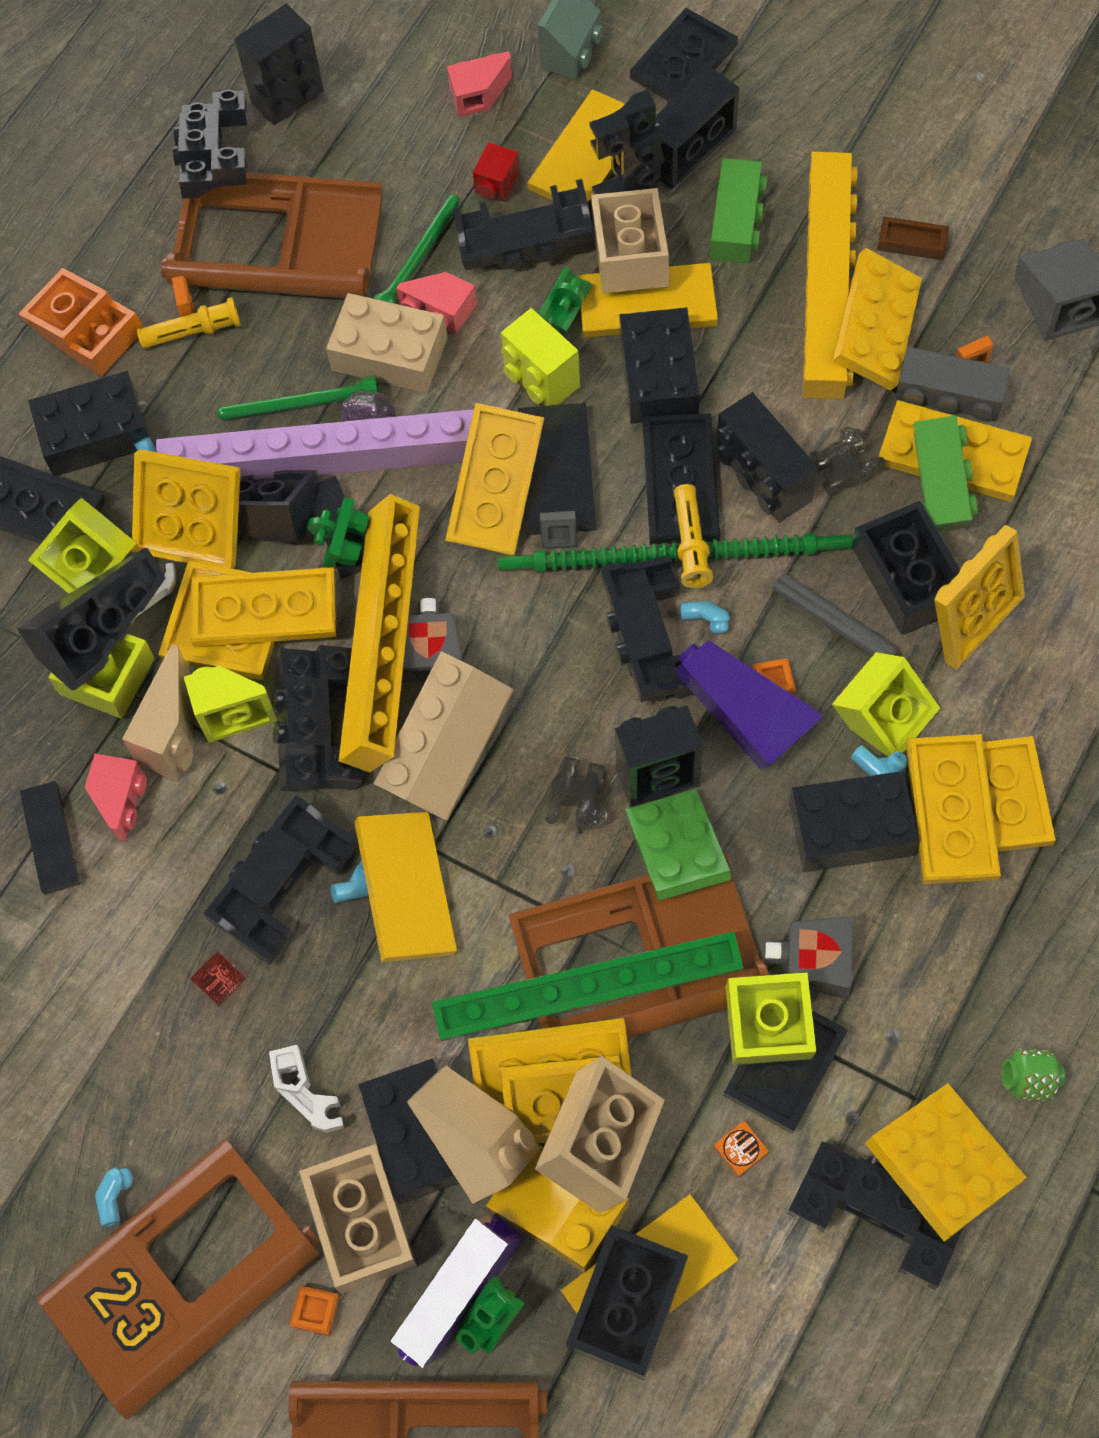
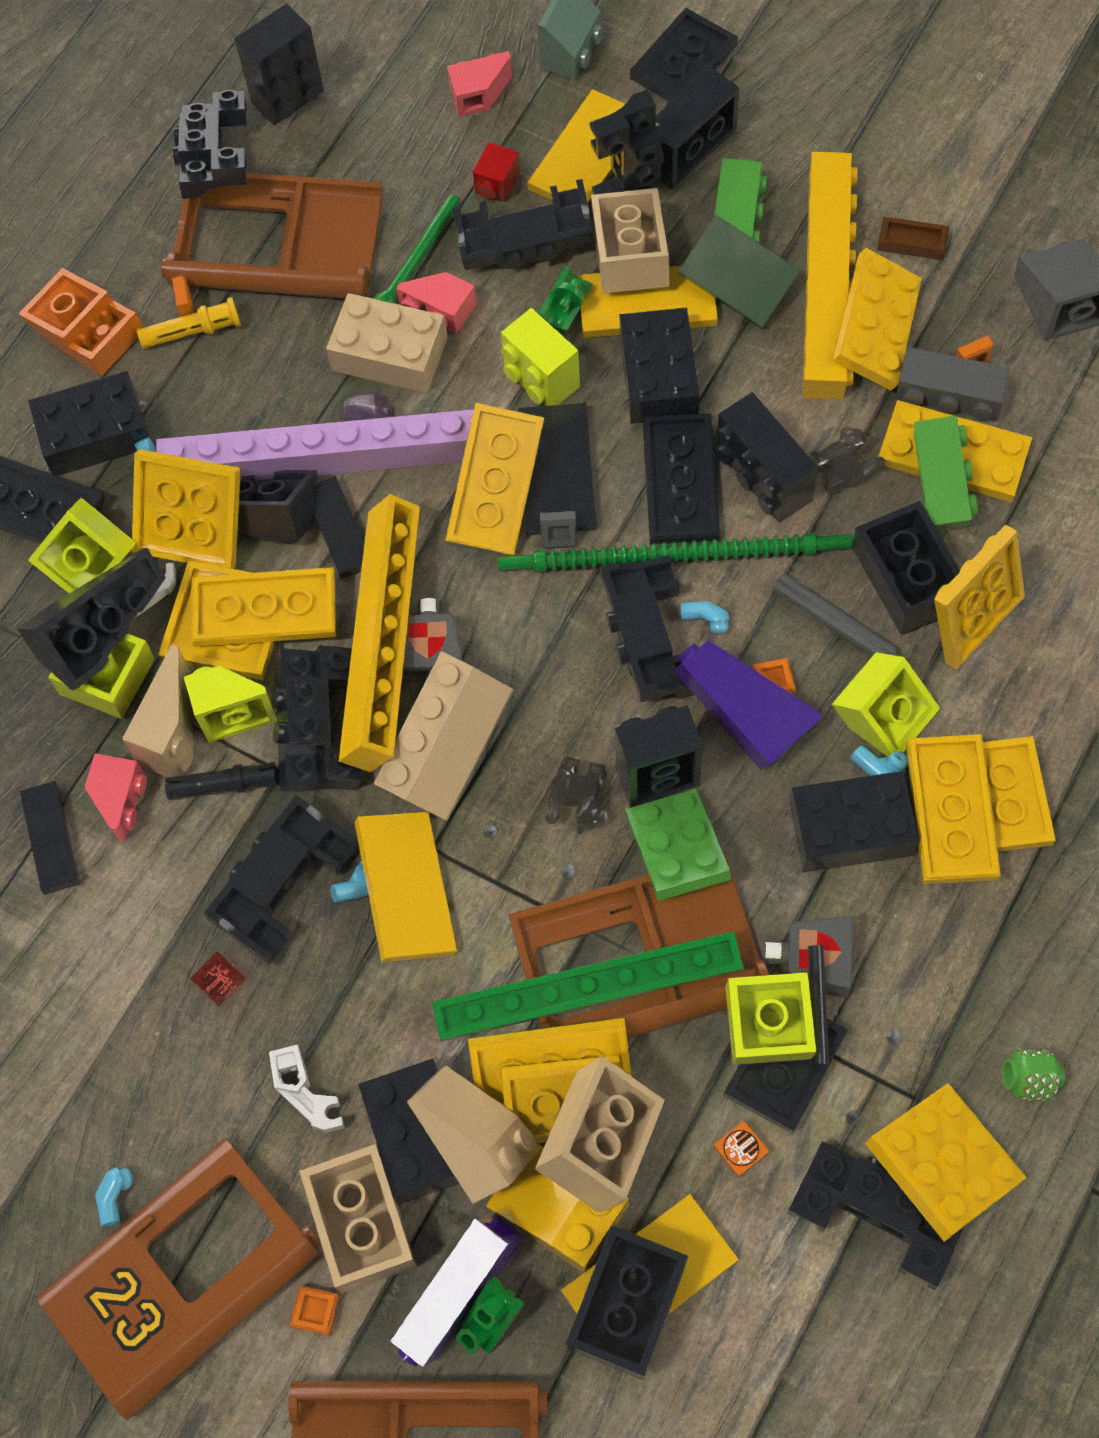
(212, 782): none -> black pin
(346, 520): green hips -> none
(368, 383): green piece -> none
(692, 550): yellow pin -> none
(738, 271): none -> dark green tile
(818, 1003): none -> black bar

